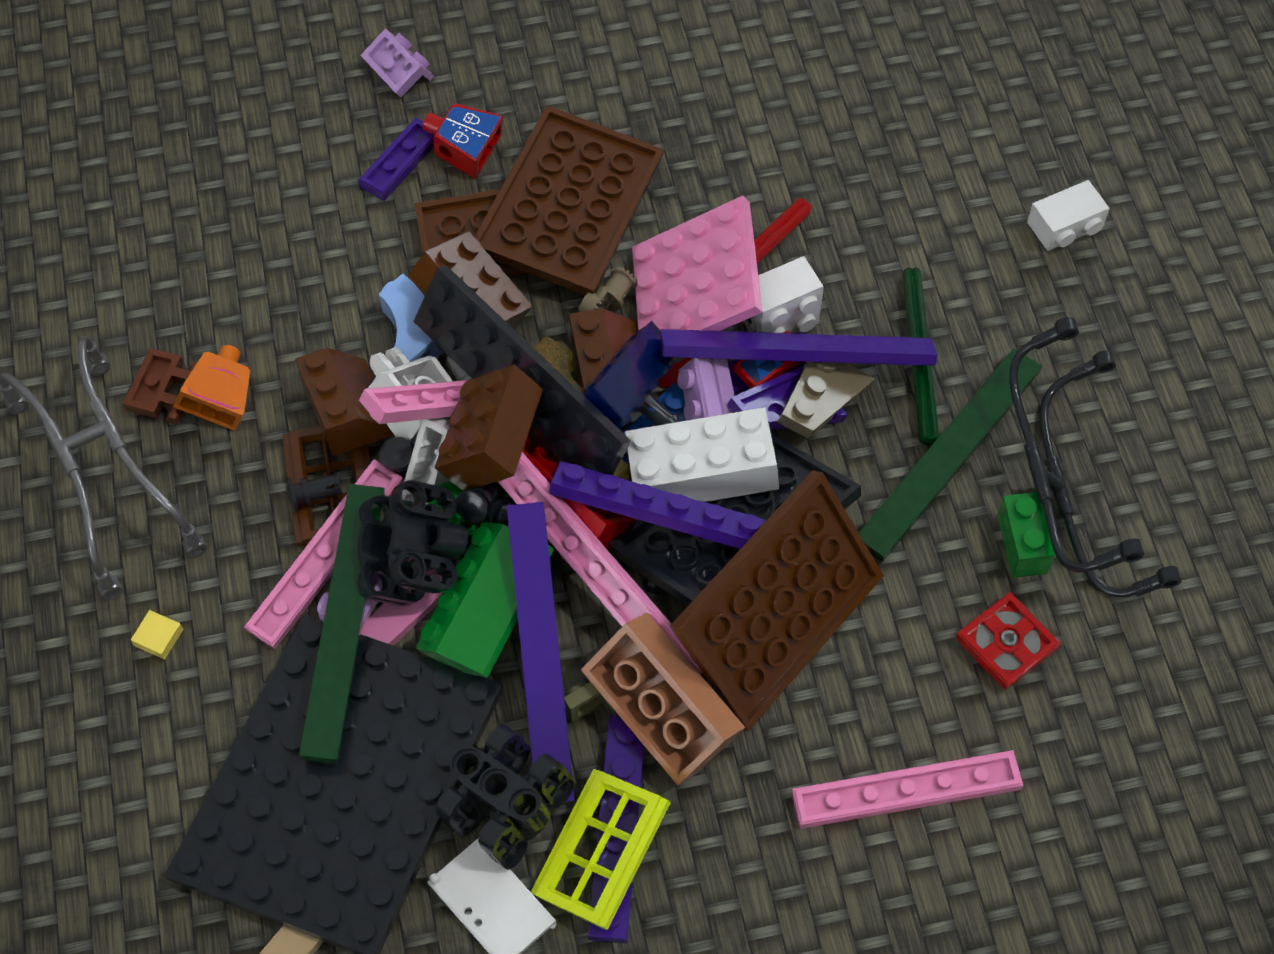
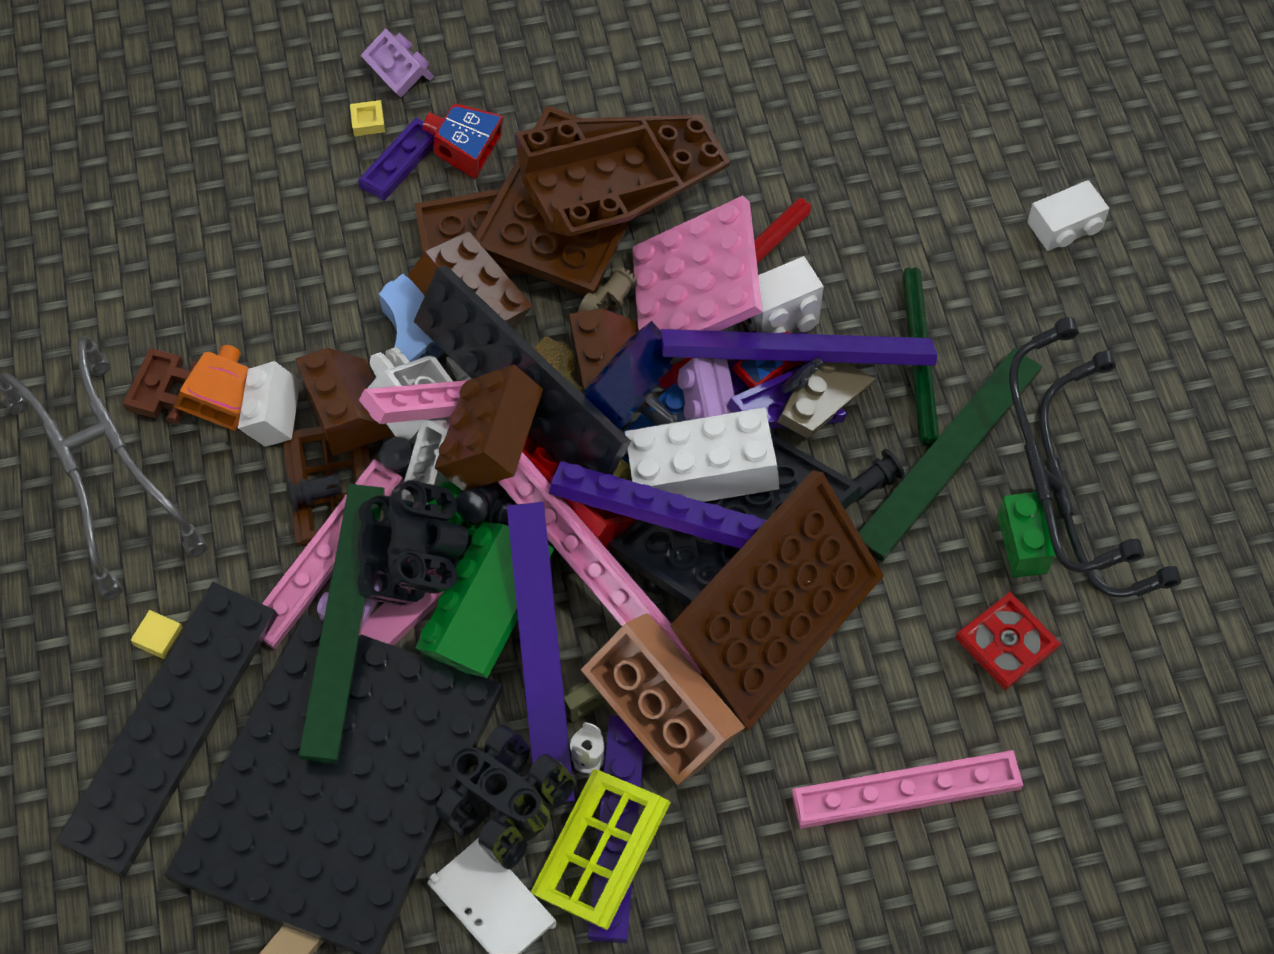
(167, 729): none -> black plate
(269, 404): none -> white brick
(367, 118): none -> light yellow tile
(587, 738): none -> white piece
(613, 167): none -> reddish brown wedge
(800, 378): none -> black piece
(879, 473): none -> black pin

